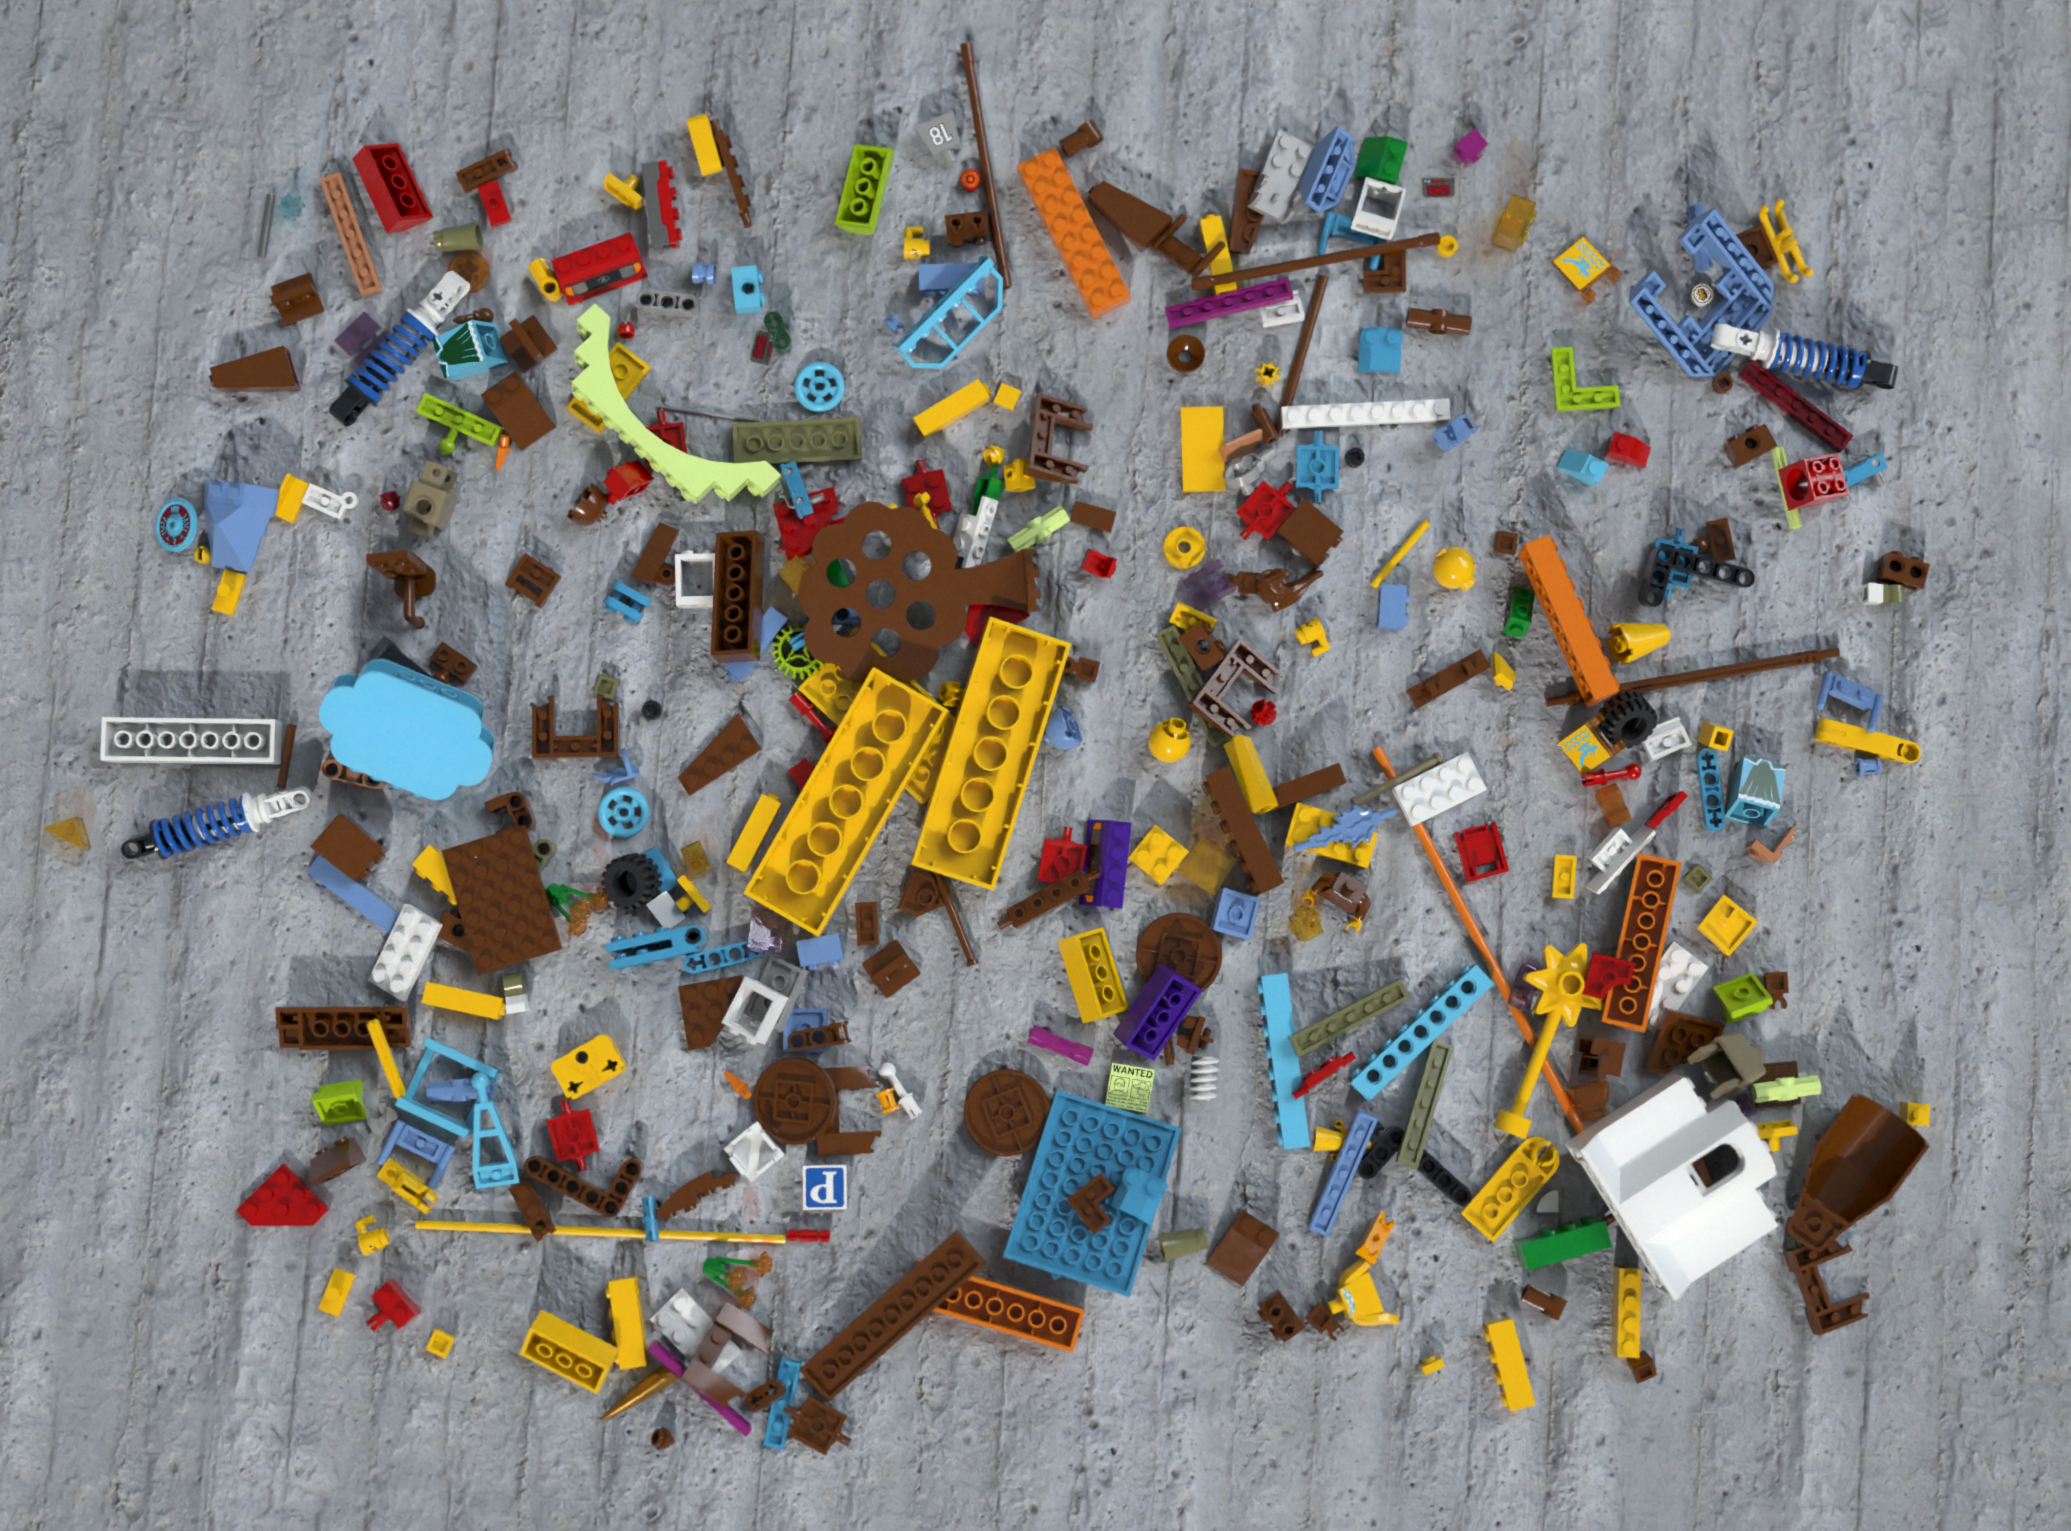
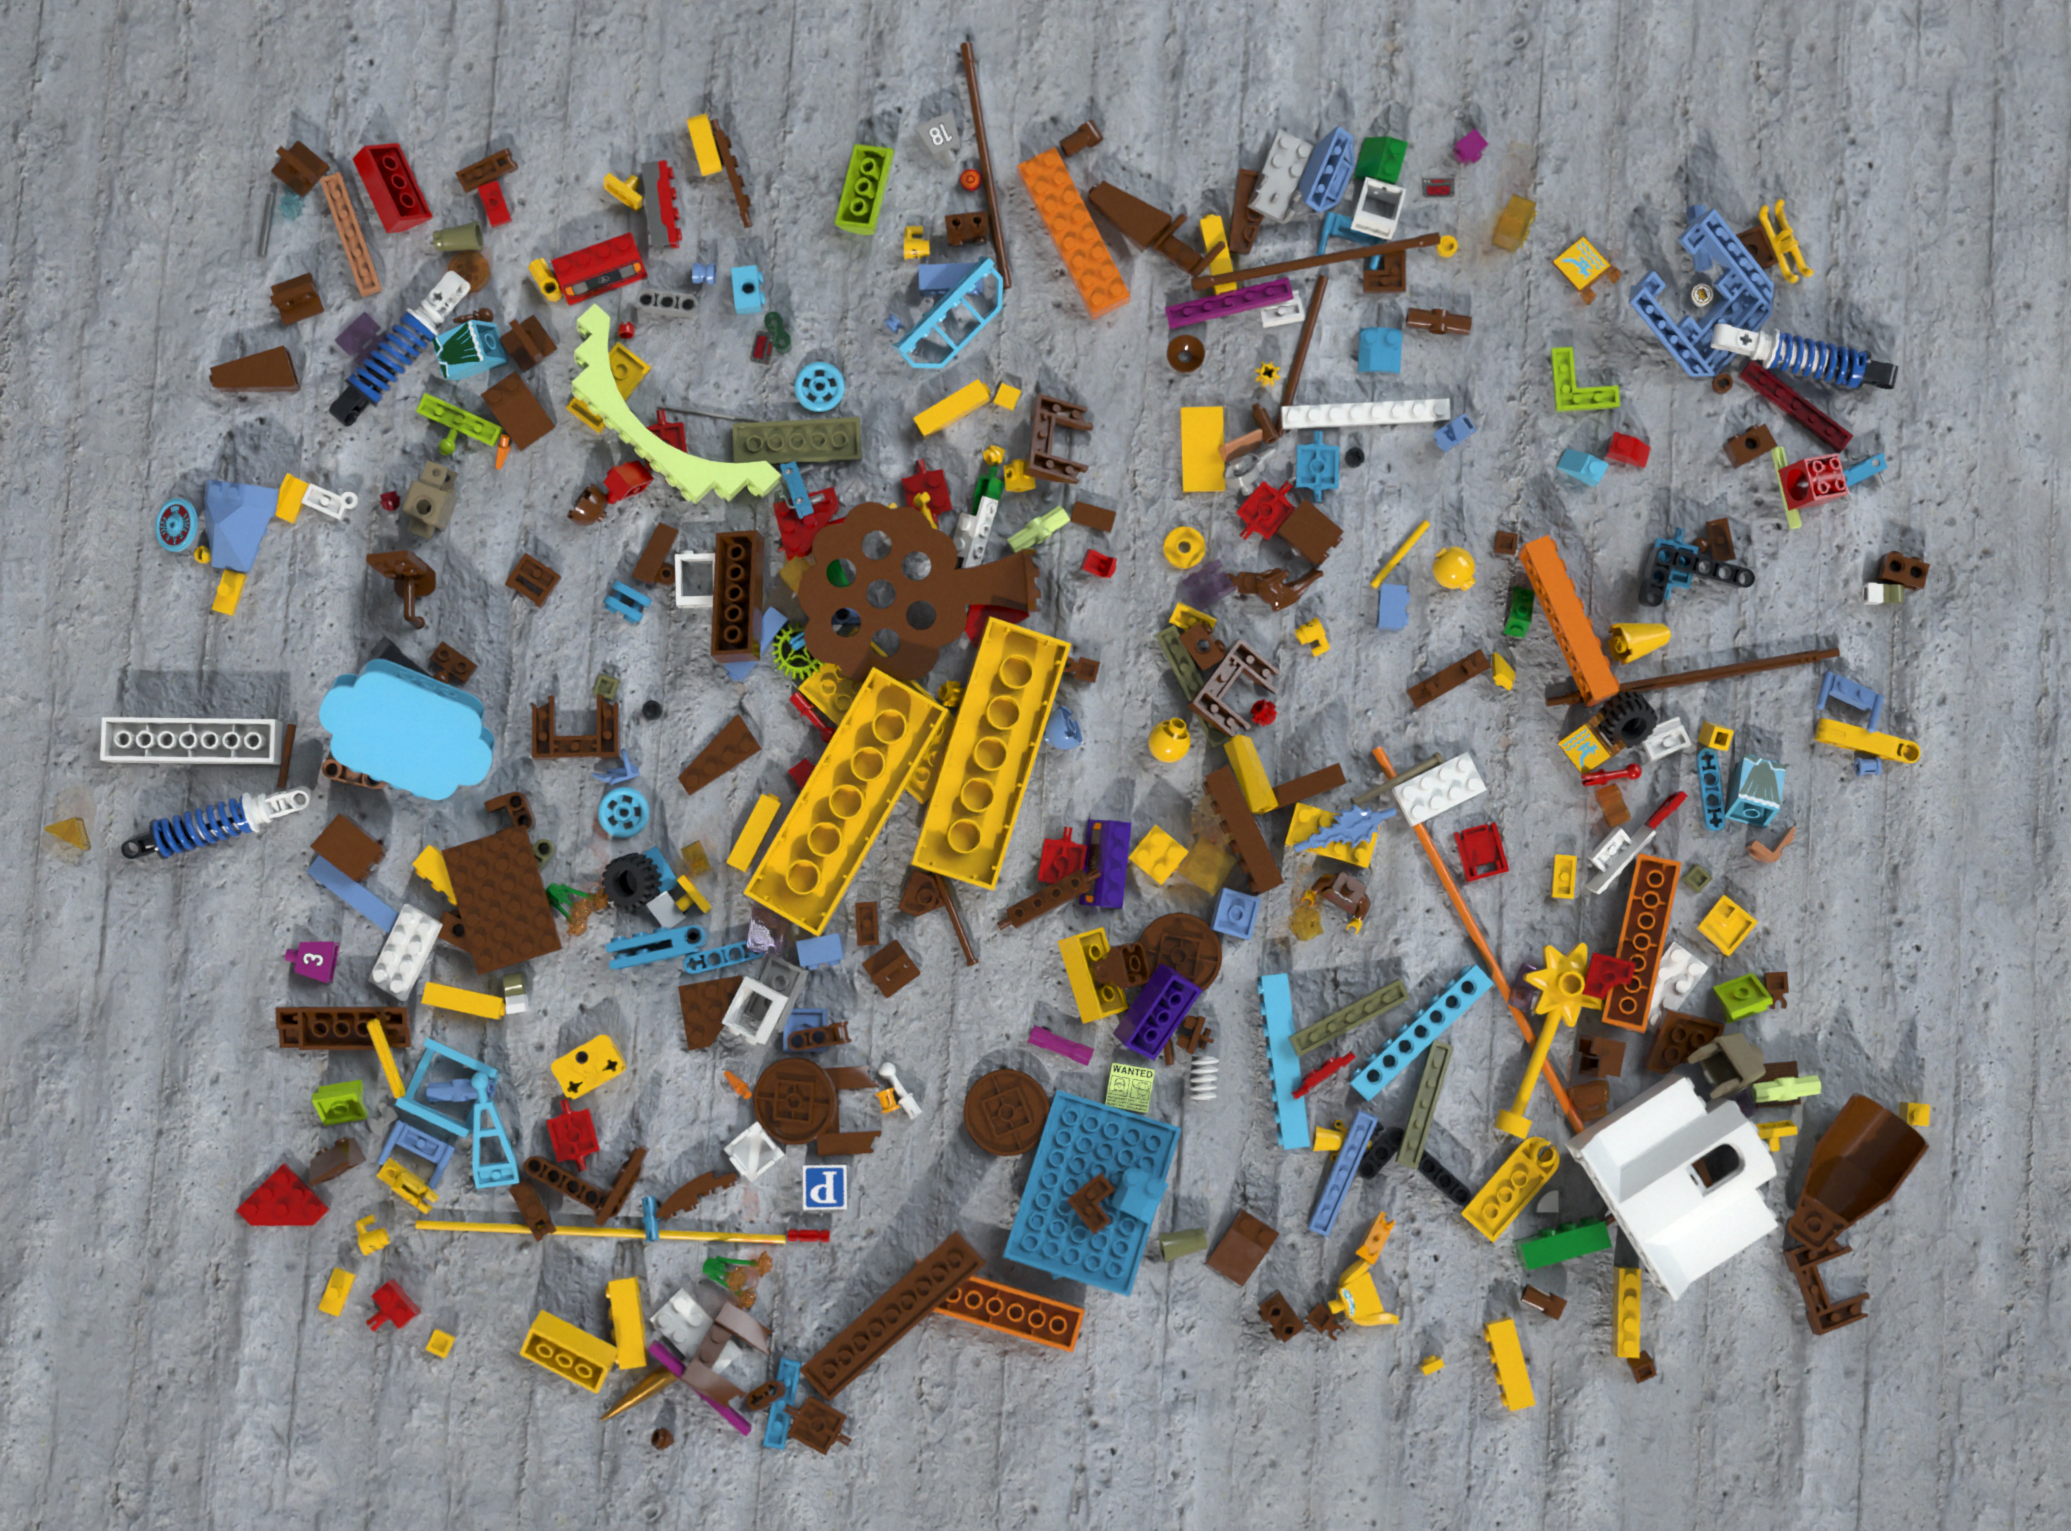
(299, 168): none -> reddish brown bracket
(315, 959): none -> magenta torso
(616, 1192): none -> reddish brown plate
(1123, 966): none -> reddish brown piece

